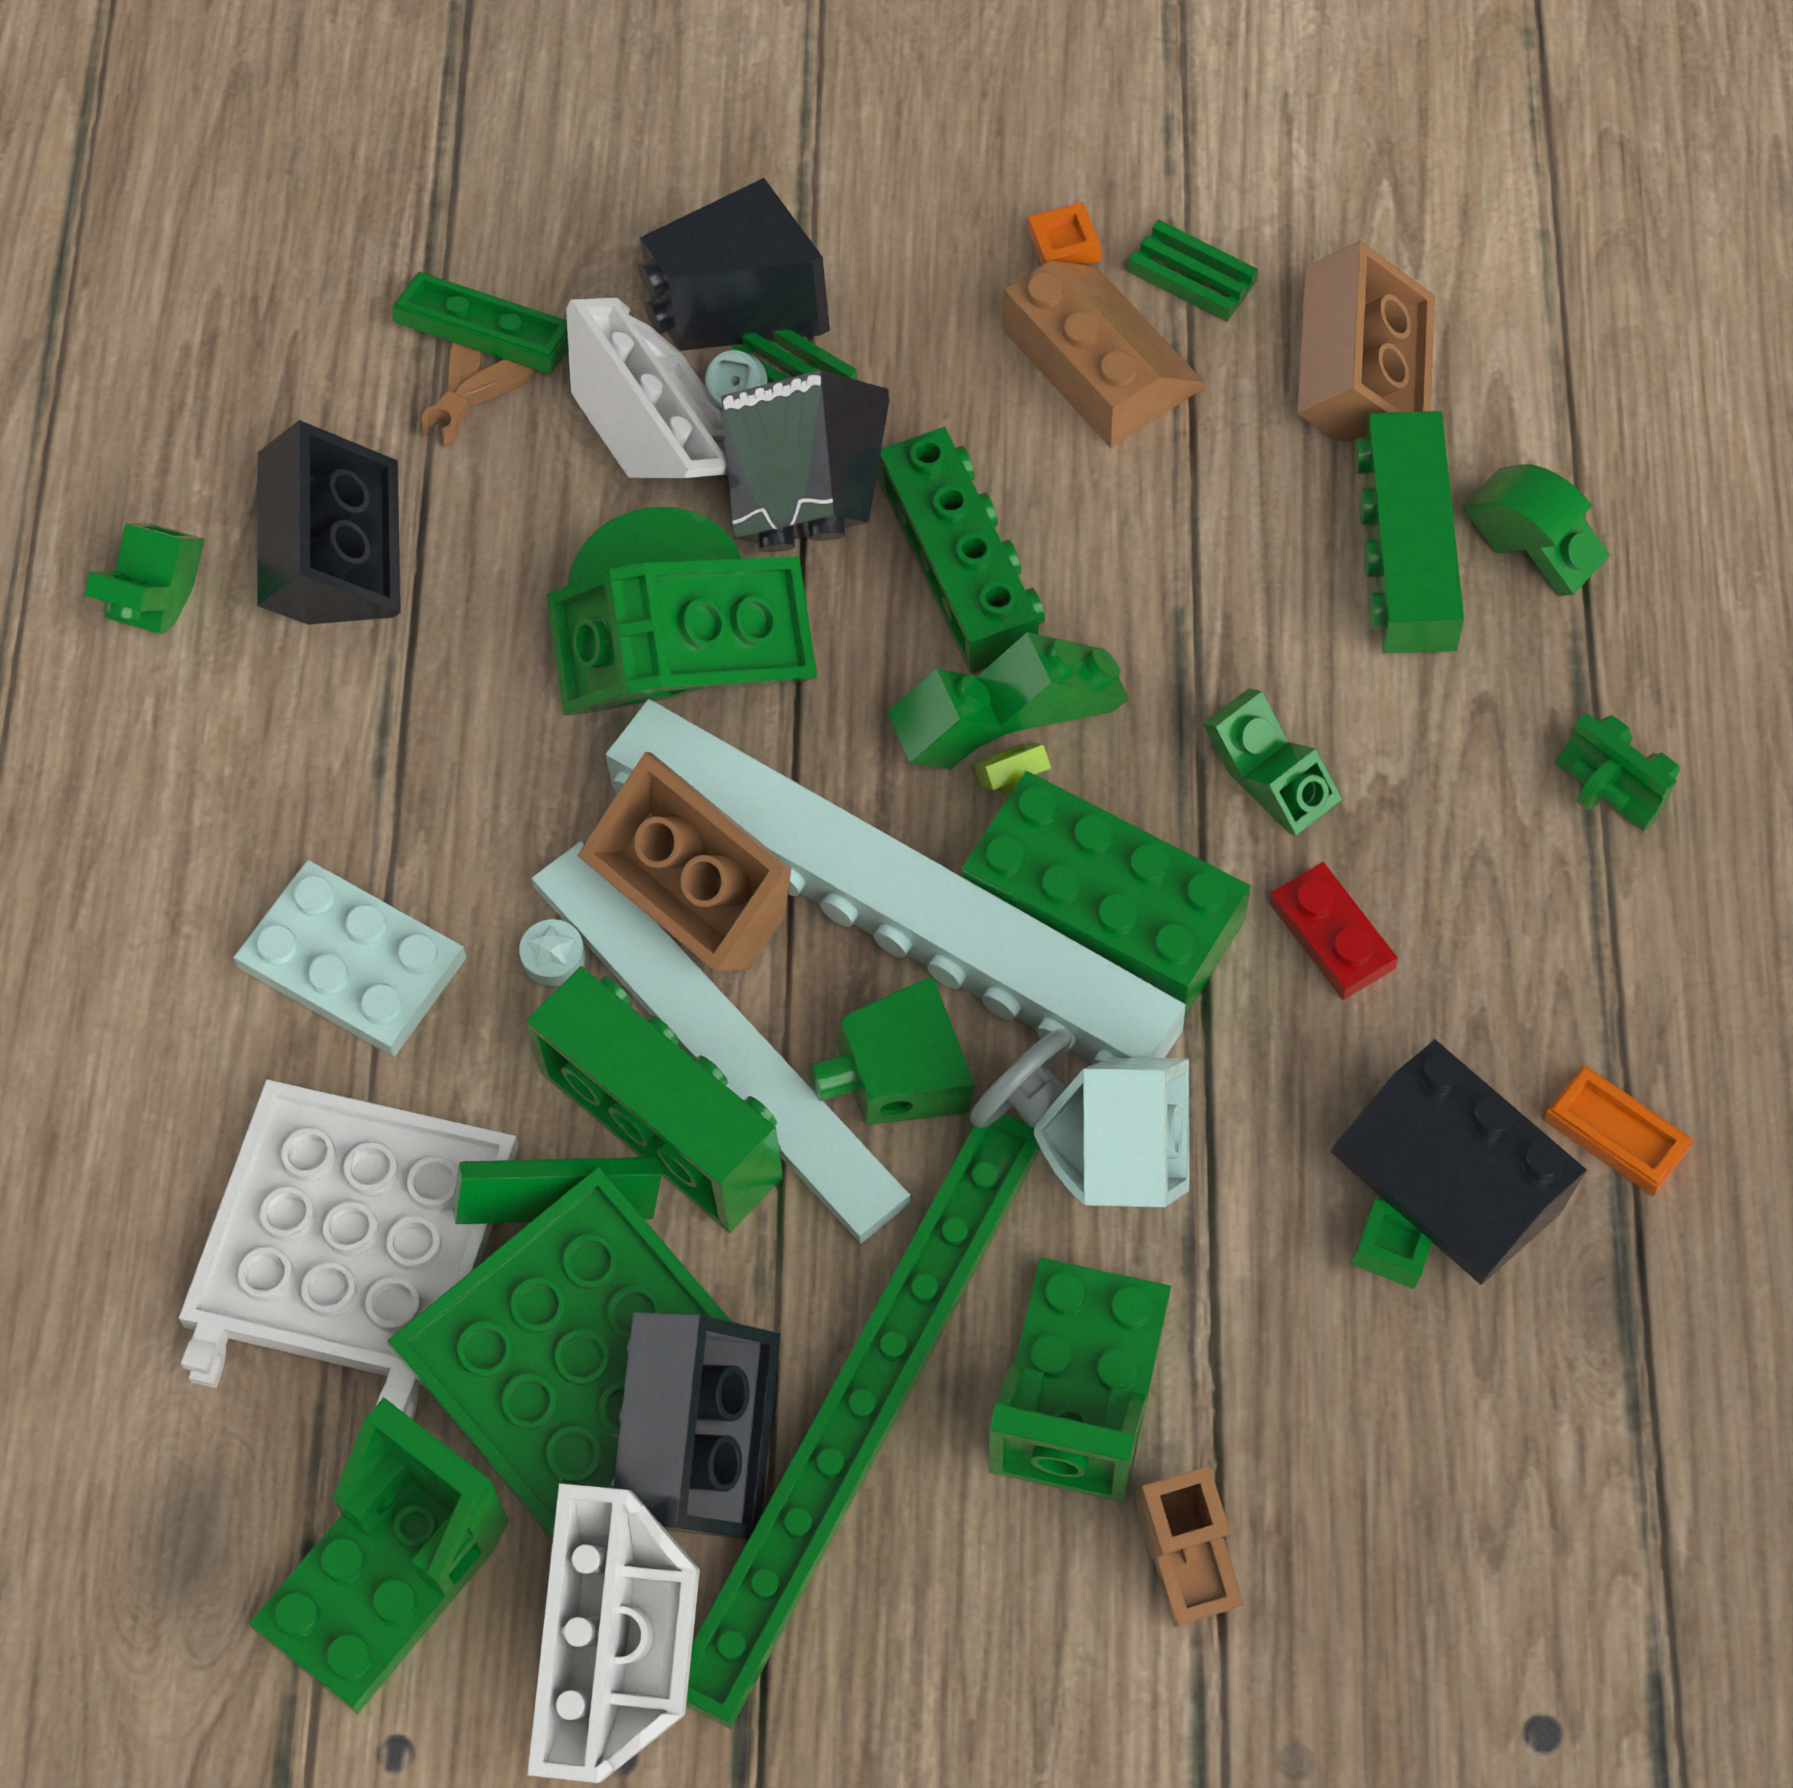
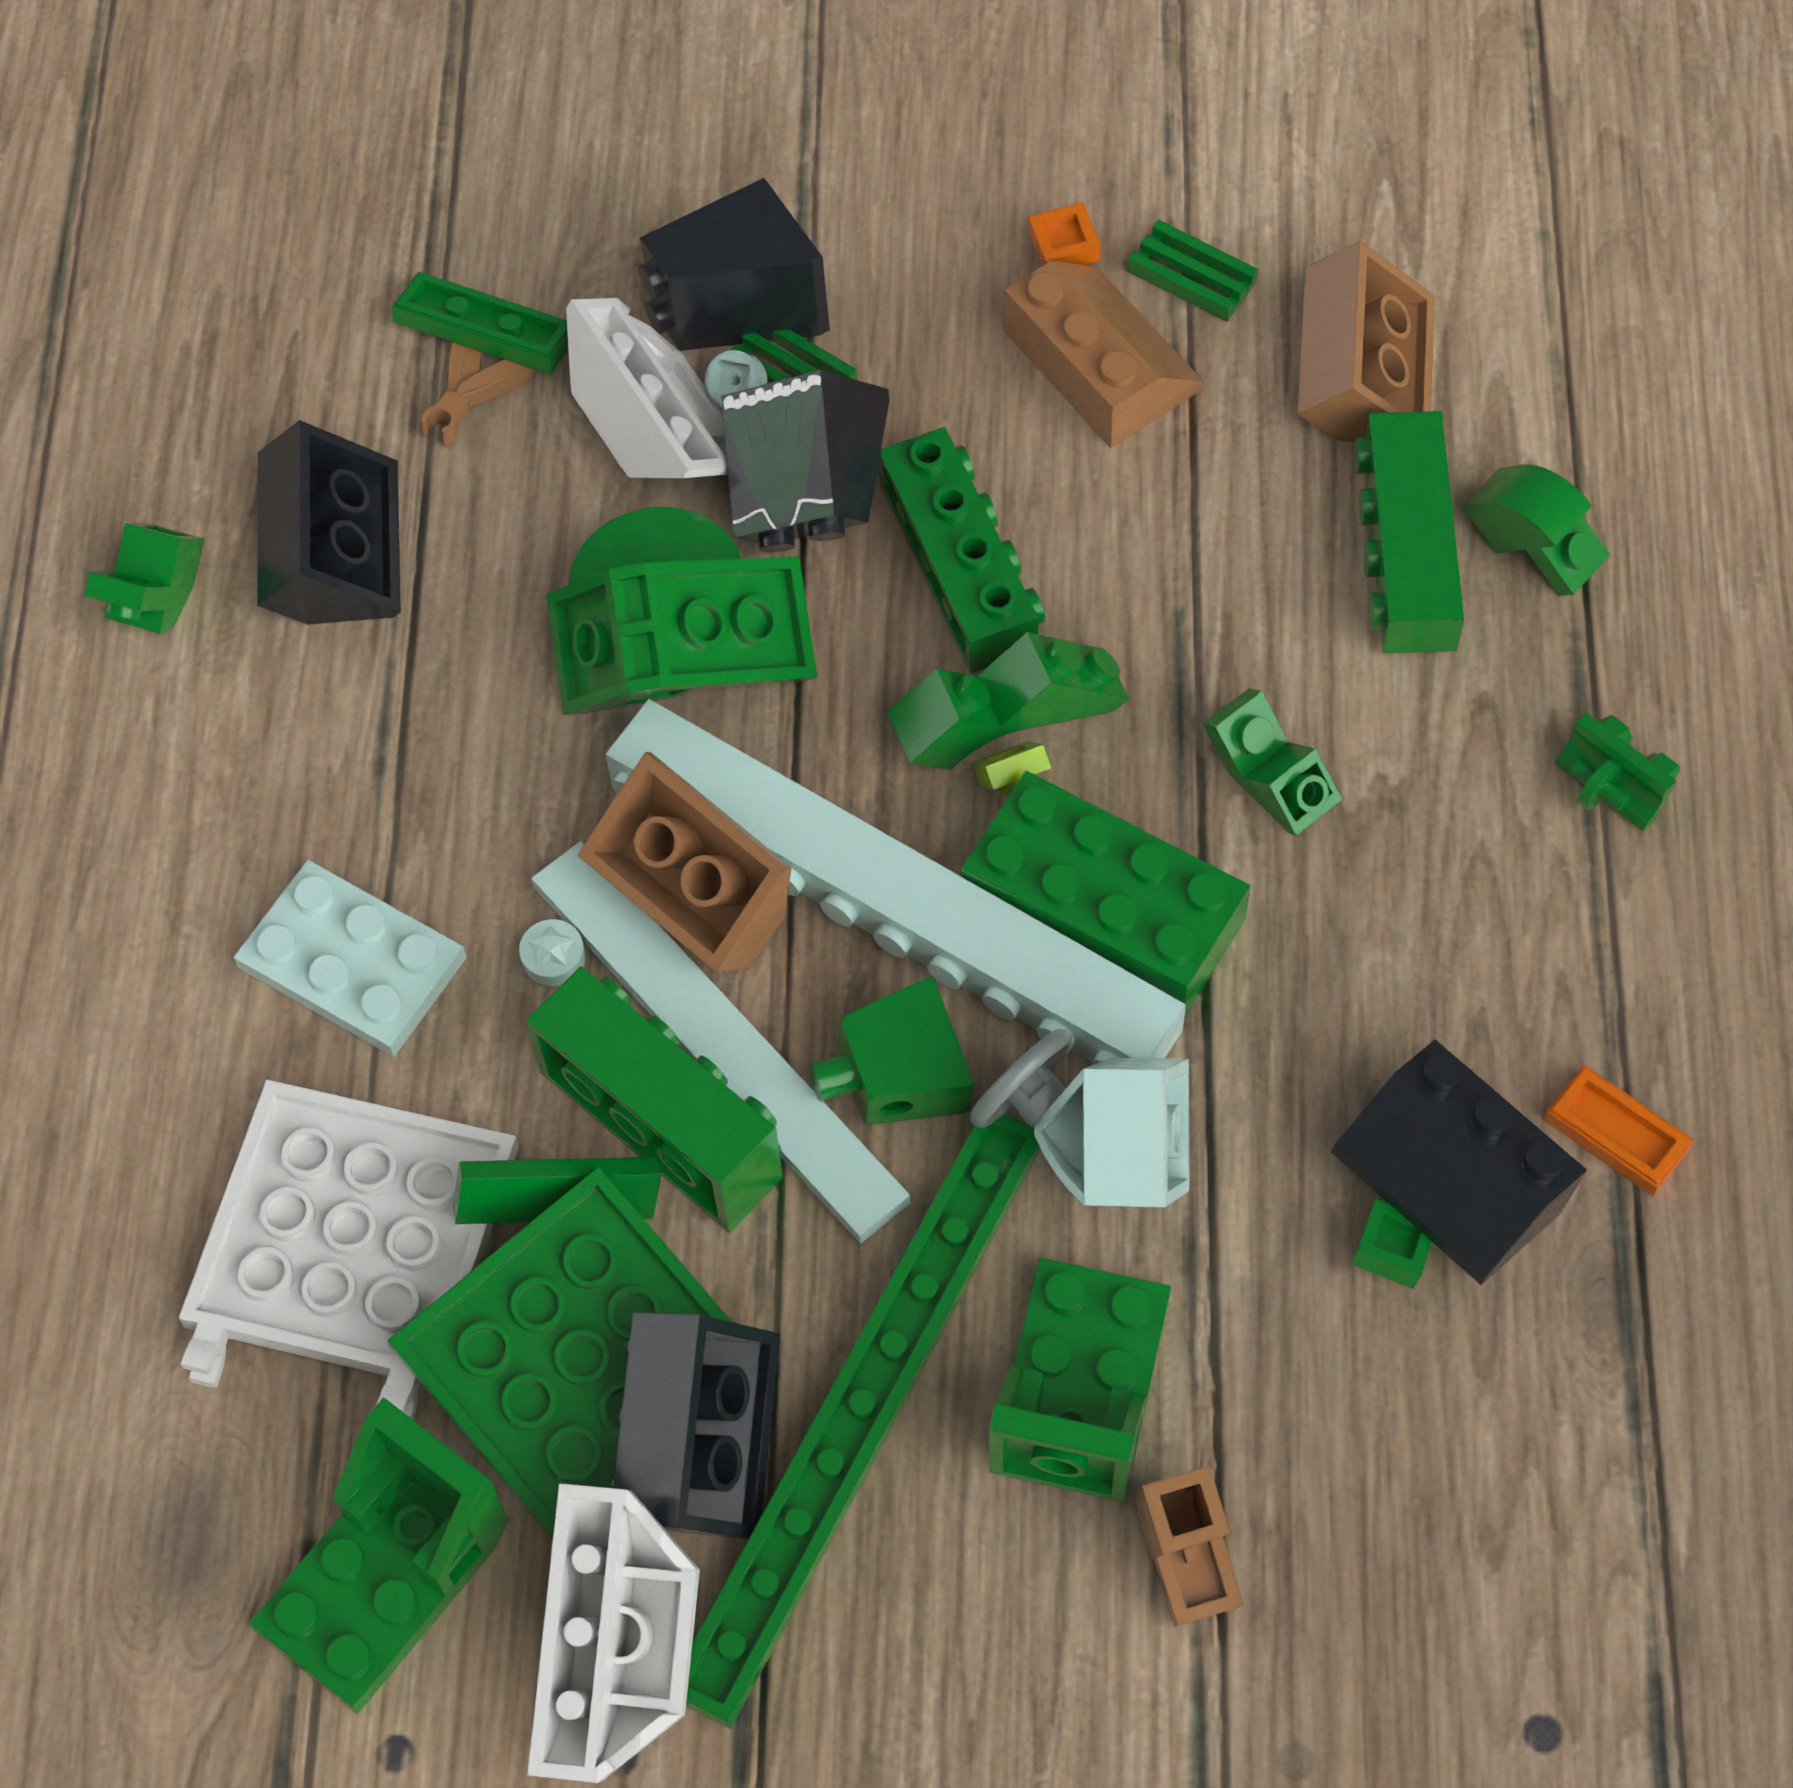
(1333, 930): red plate -> none

